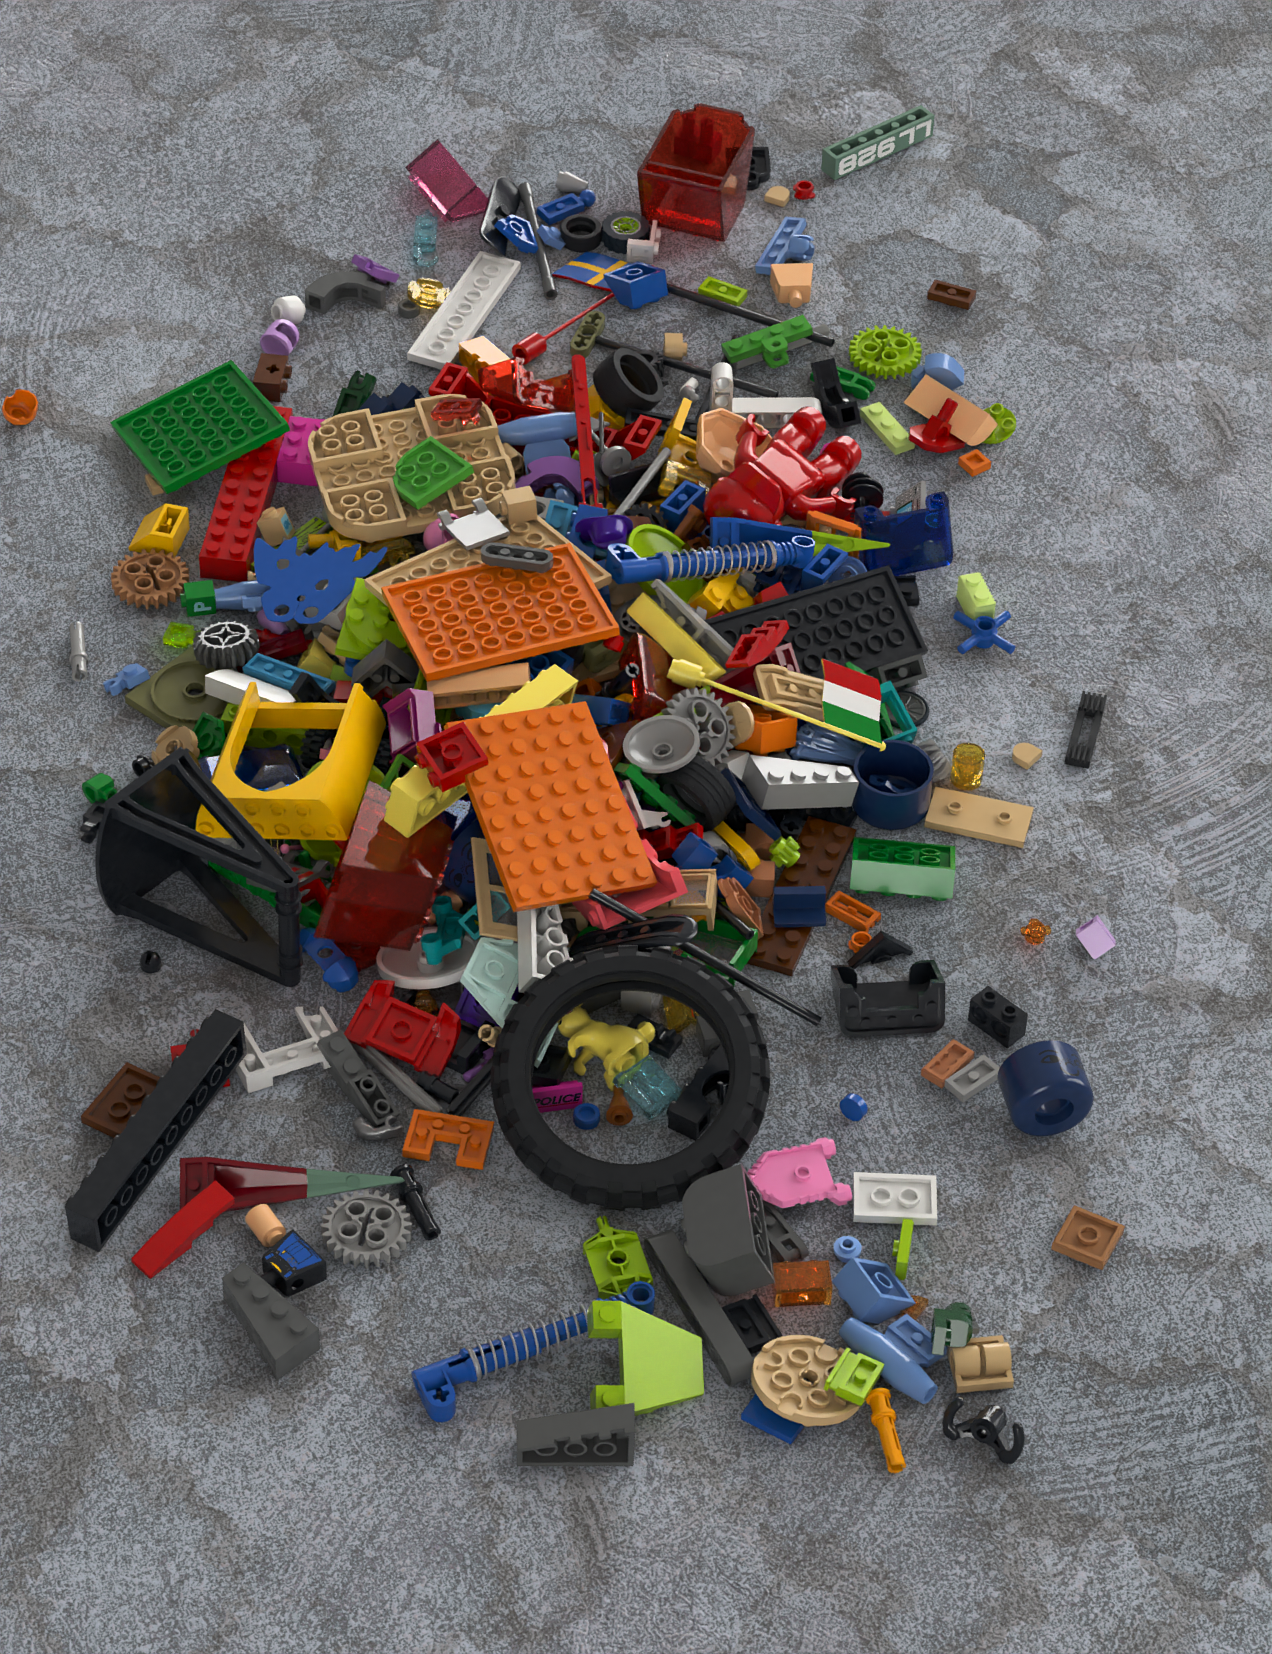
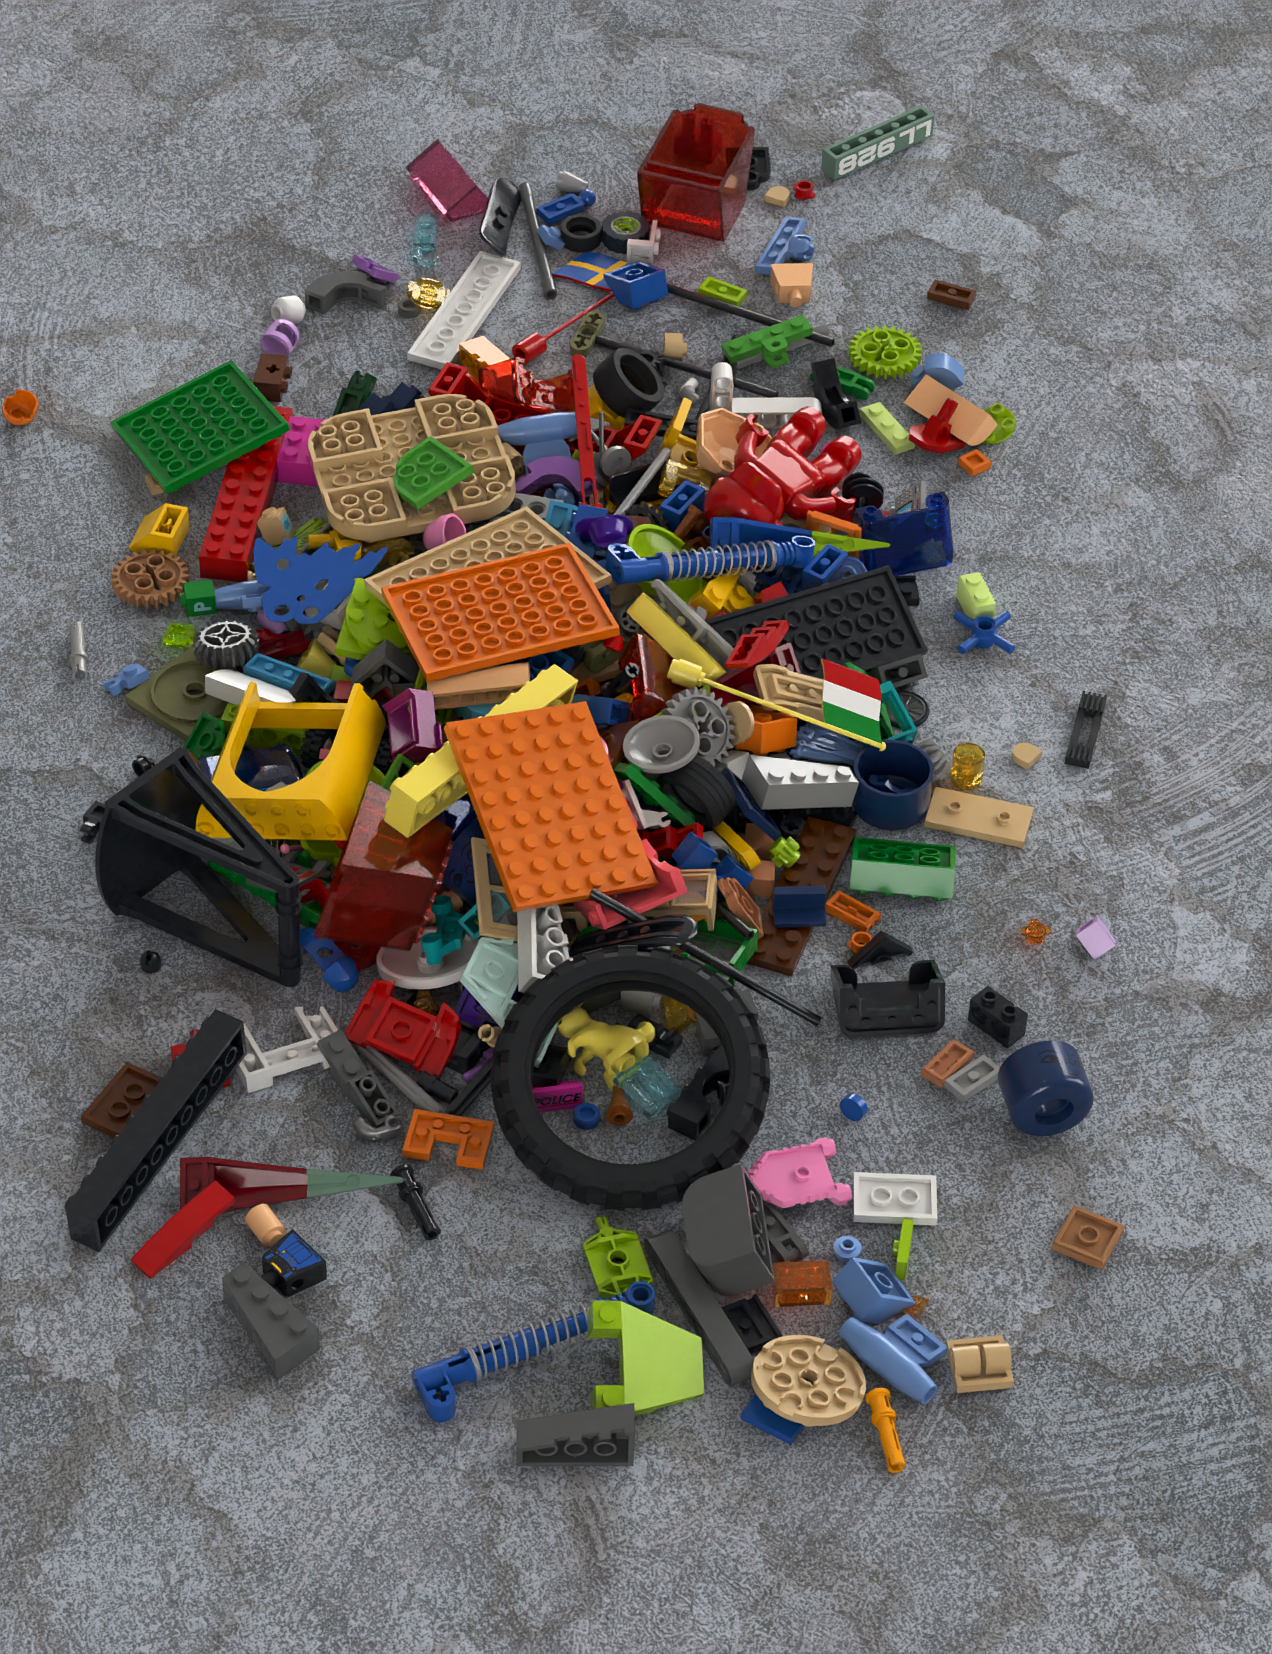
(99, 788): green plate -> none
(173, 737): tan plate -> none
(384, 1236): light grey gear -> none
(450, 756): red plate -> none
(458, 409): clear red plate -> none
(475, 528): flag -> none
(517, 557): dark grey plate -> none
(518, 232): blue plate -> none
(518, 505): tan brick -> none
(854, 1376): lime plate -> none
(952, 1327): dark green plate -> none
(986, 1428): black piece -> none

